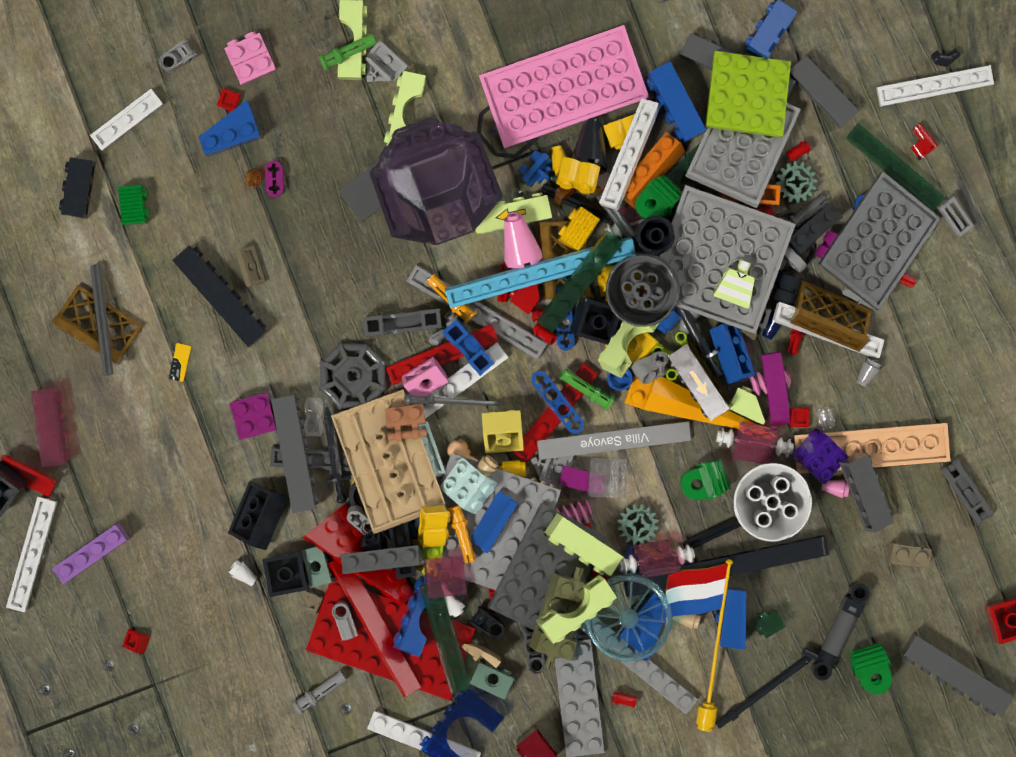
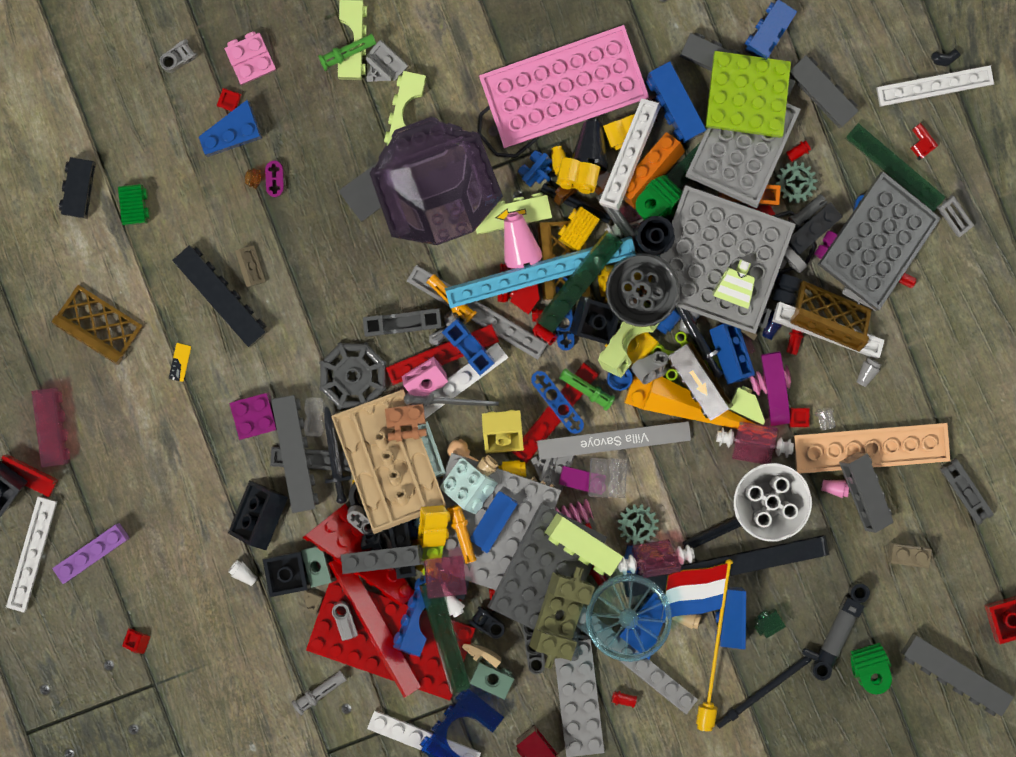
(102, 322): dark grey axle -> none
(126, 119): white plate -> none
(596, 596): yellowish green arch -> none
(712, 478): green piece -> none
(819, 455): dark purple bracket -> none

